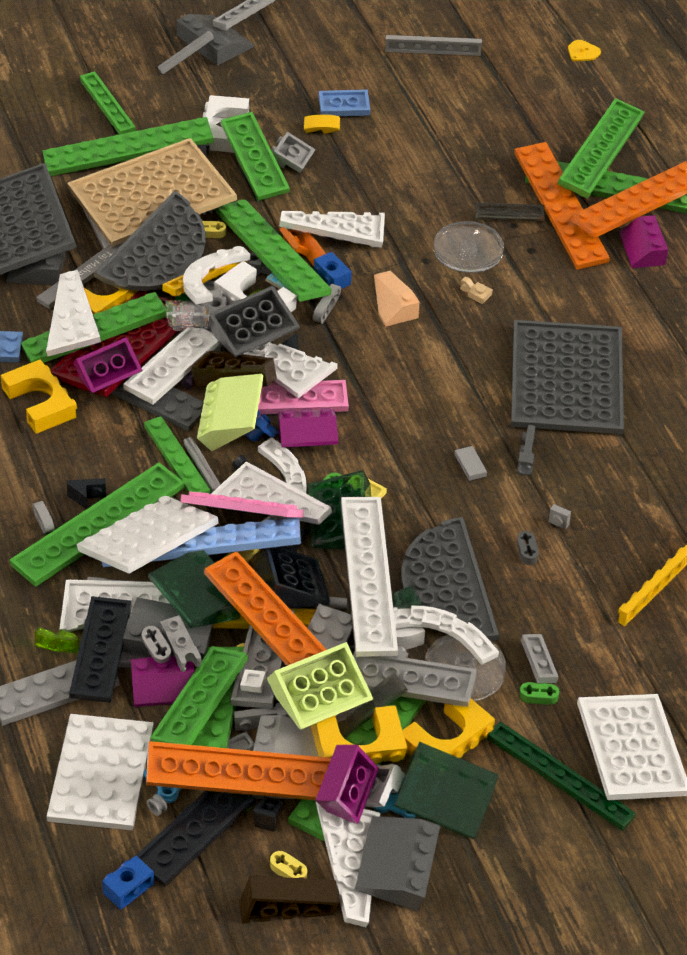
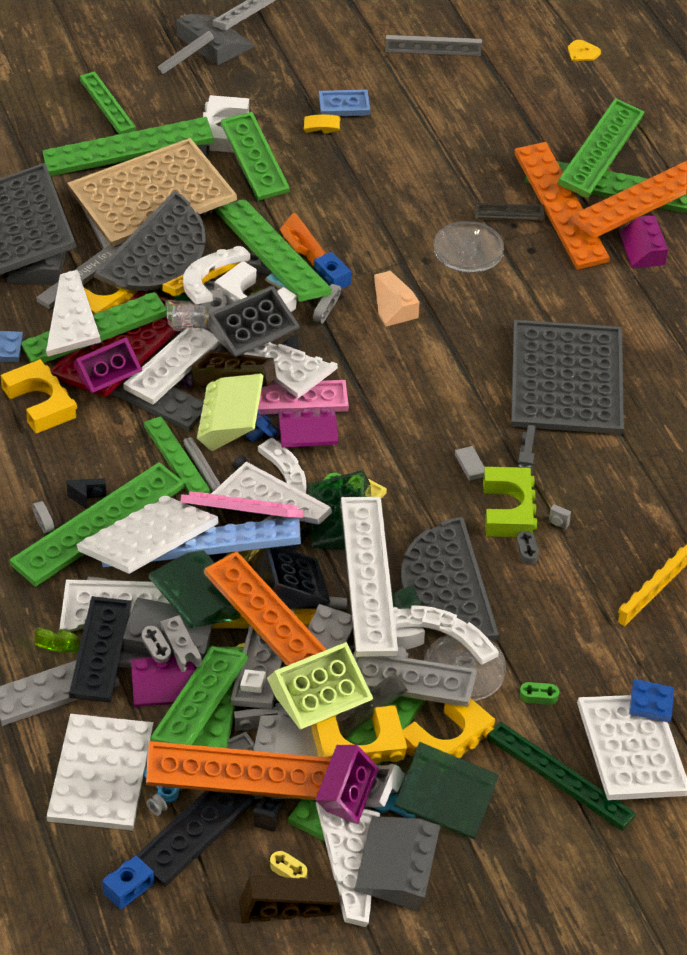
(214, 229): light yellow beam -> none
(292, 152): light grey plate -> none
(346, 226): white wing -> none
(476, 291): tan plate -> none
(516, 483): none -> lime arch
(539, 658): light grey plate -> none
(651, 700): none -> blue plate

